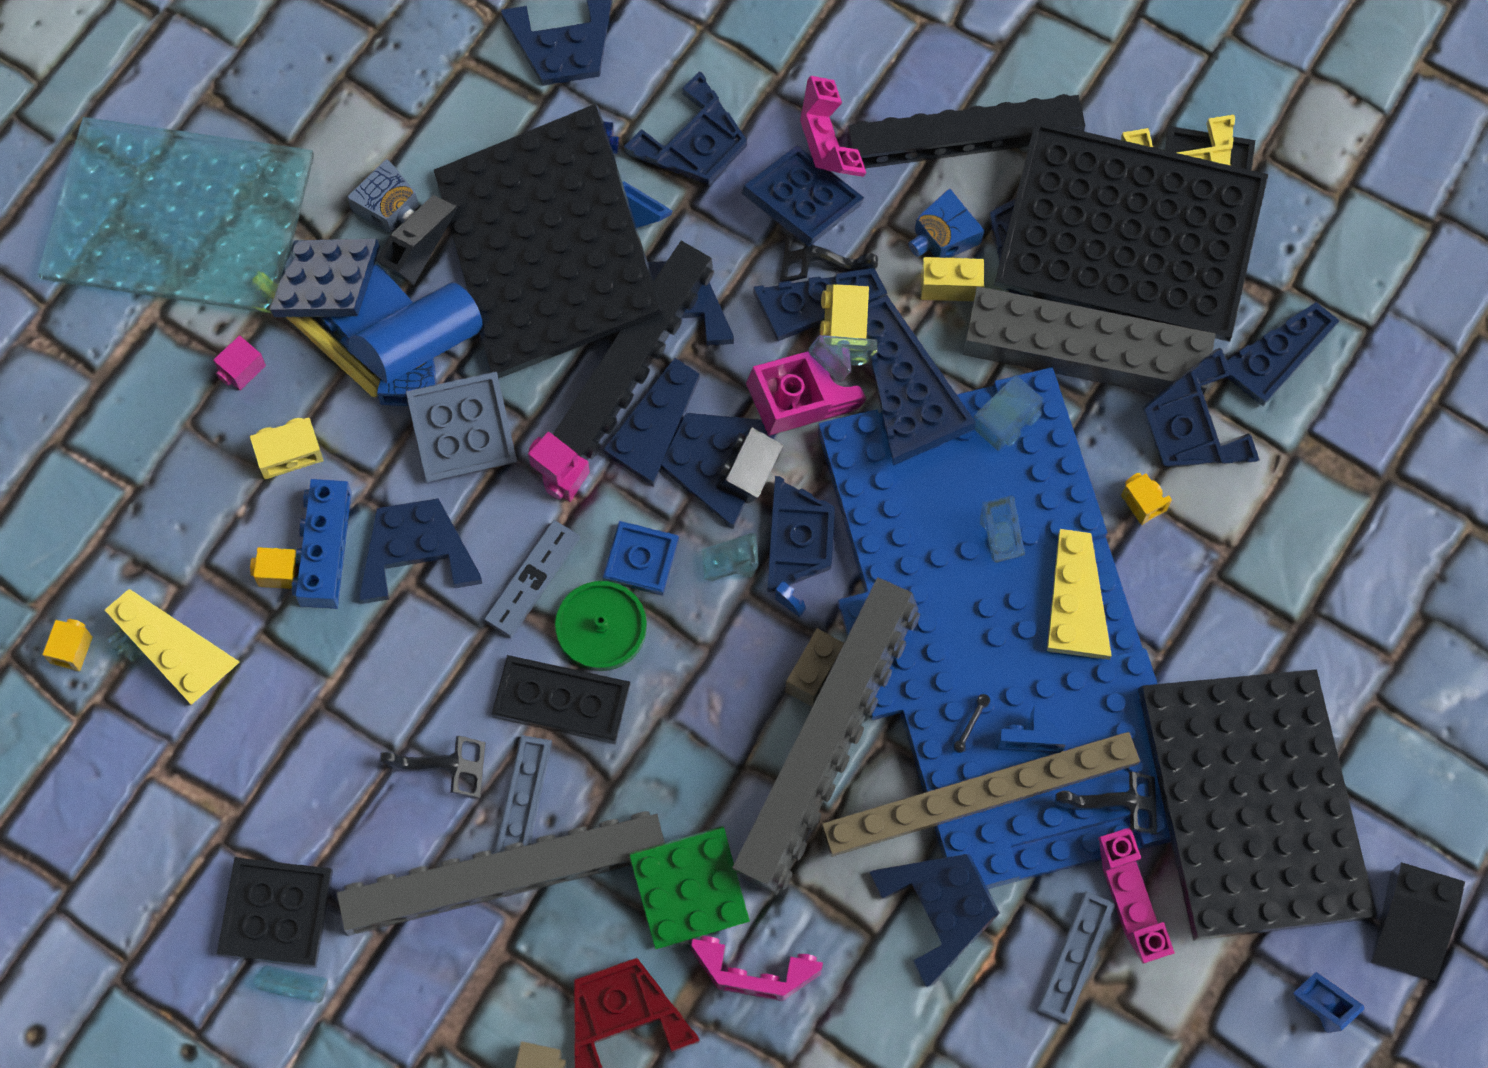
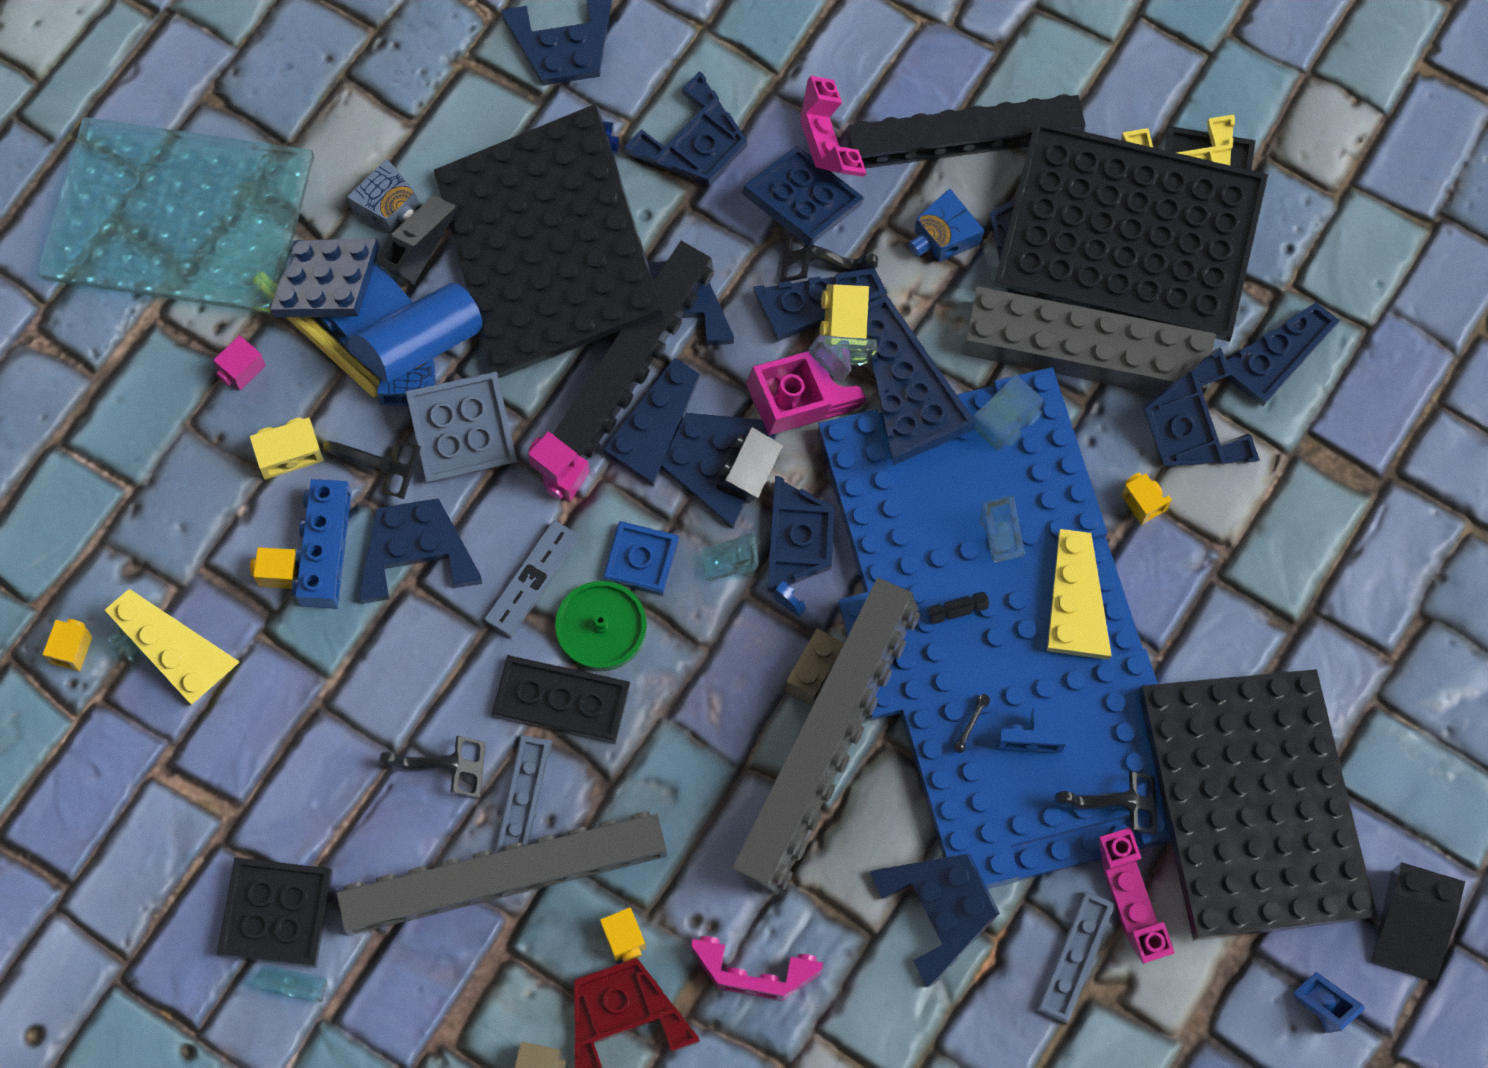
(388, 465): none -> black piece
(623, 935): none -> yellow brick
(644, 208): blue slope -> none
(689, 887): green plate -> none
(951, 278): light yellow brick -> none
(958, 607): none -> black axle
(980, 794): dark tan plate -> none

